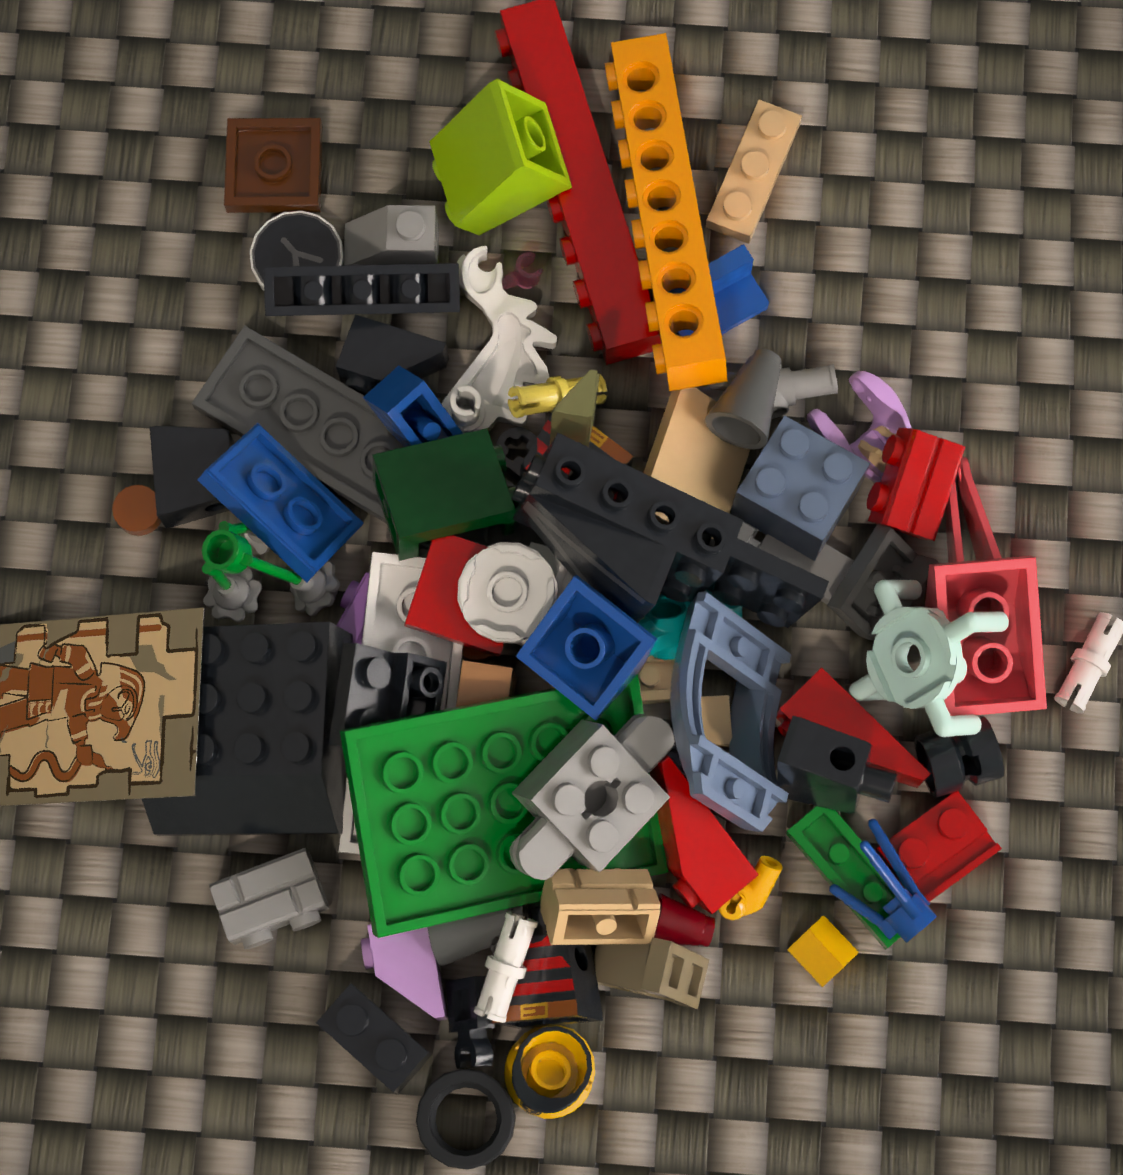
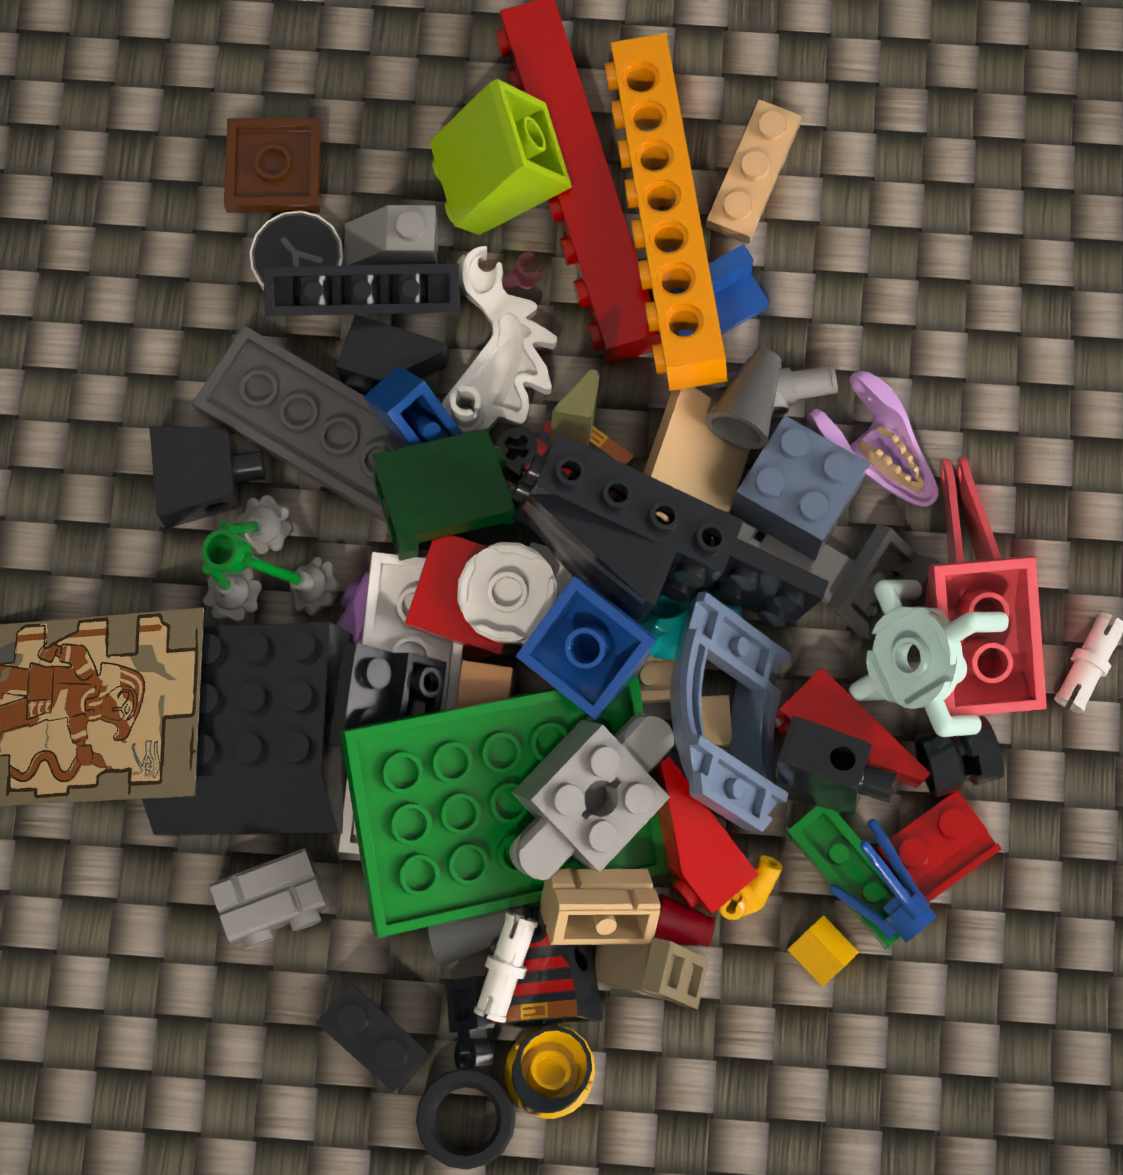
(136, 510): dark orange tile -> none
(280, 502): blue tile -> none
(408, 967): lavender slope -> none
(545, 396): light yellow pin -> none
(914, 483): red brick -> none

